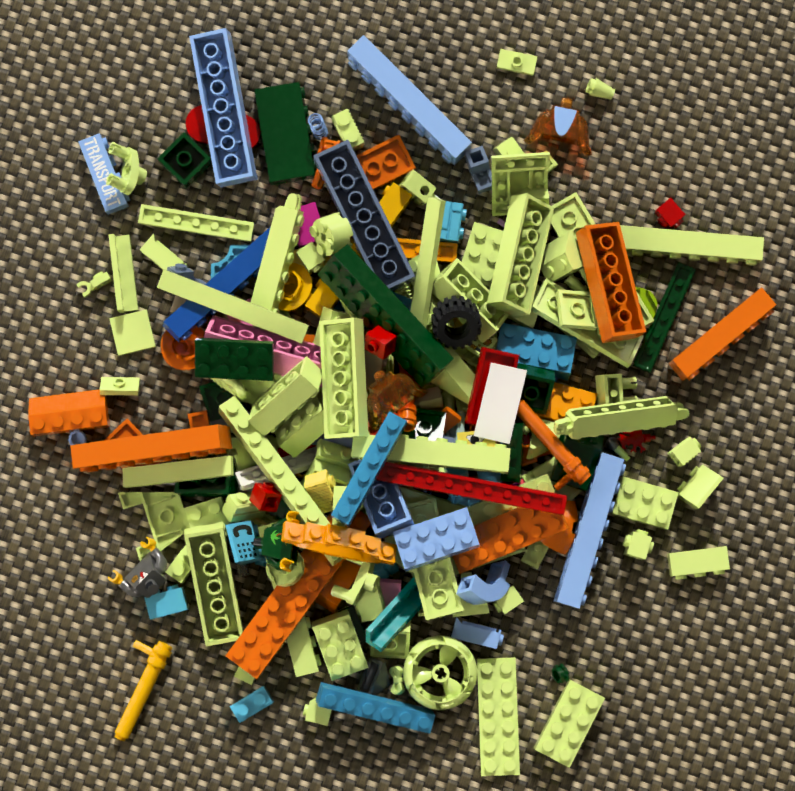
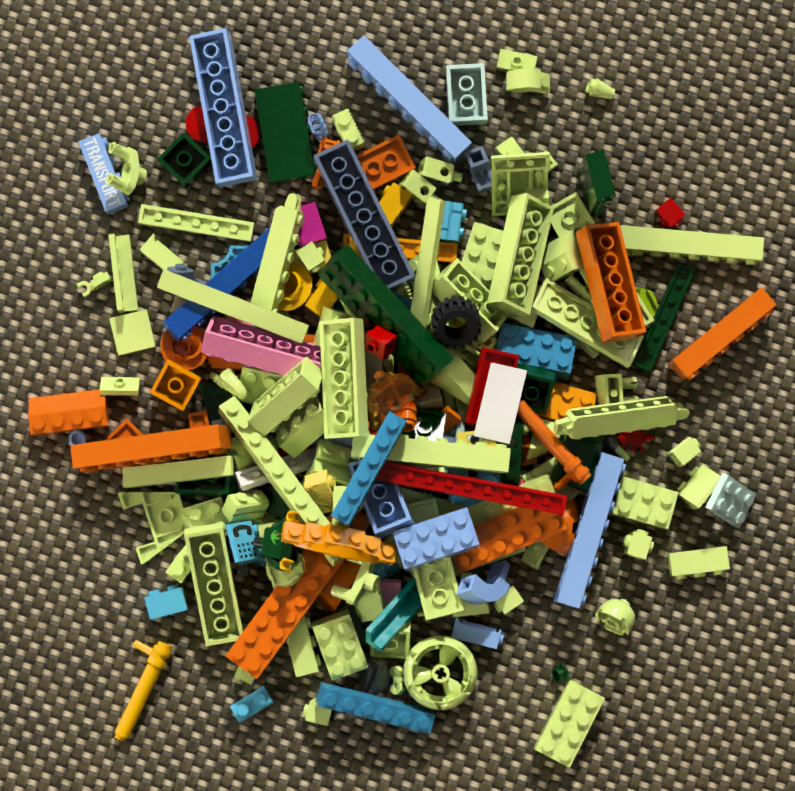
(146, 575): dark grey torso -> none
(175, 385): none -> light orange slope
(234, 359): dark green plate -> none
(265, 497): red brick -> none
(331, 233): yellowish green brick -> none
(430, 170): none -> yellowish green torso
(466, 94): none -> light aqua brick
(498, 716): yellowish green plate -> none
(527, 80): none -> yellowish green brick
(561, 125): clear orange torso -> none
(576, 310): yellowish green plate -> none
(596, 183): none -> dark green brick
(617, 616): none -> yellowish green cylinder
(730, 500): none -> light aqua plate

